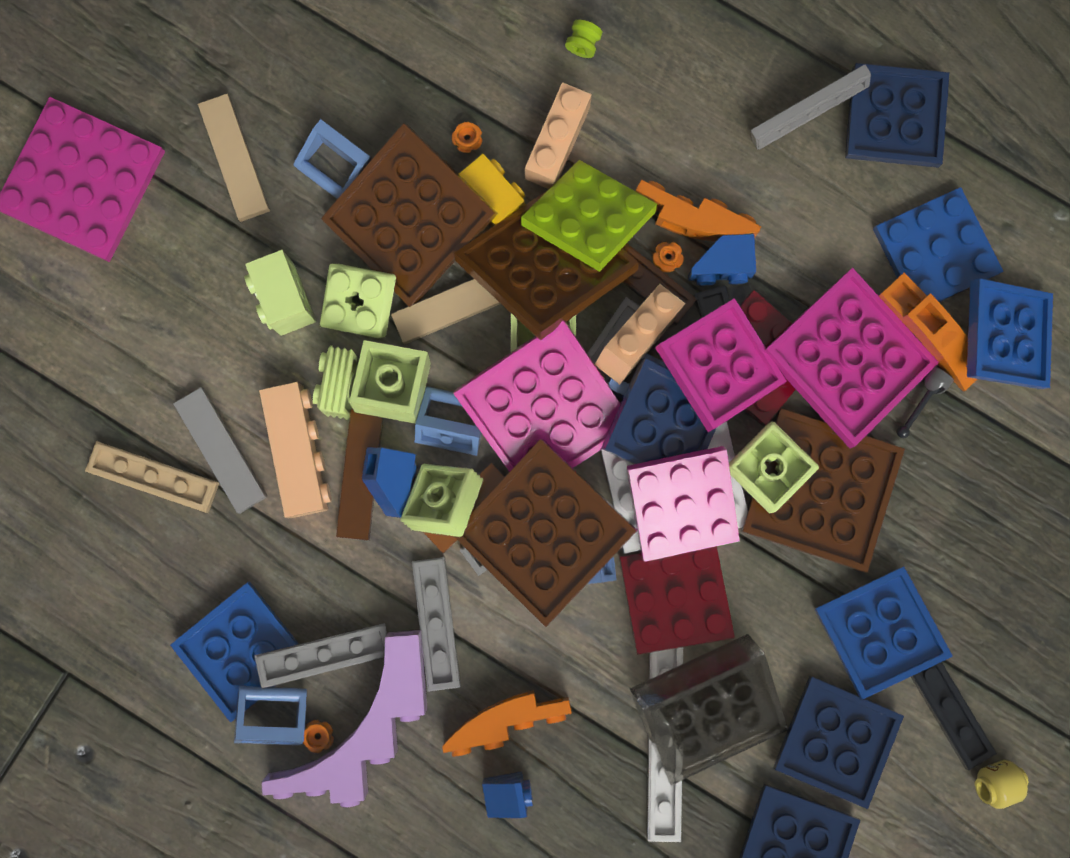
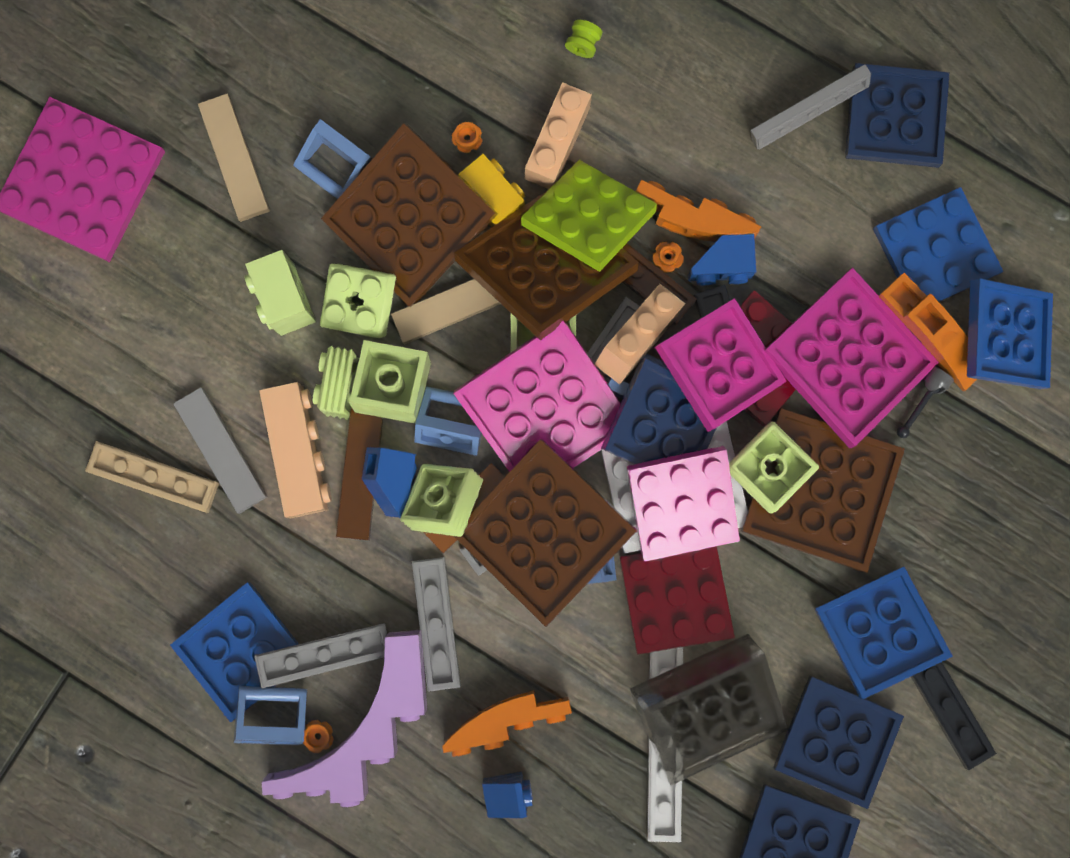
(1001, 784): light yellow head -> none

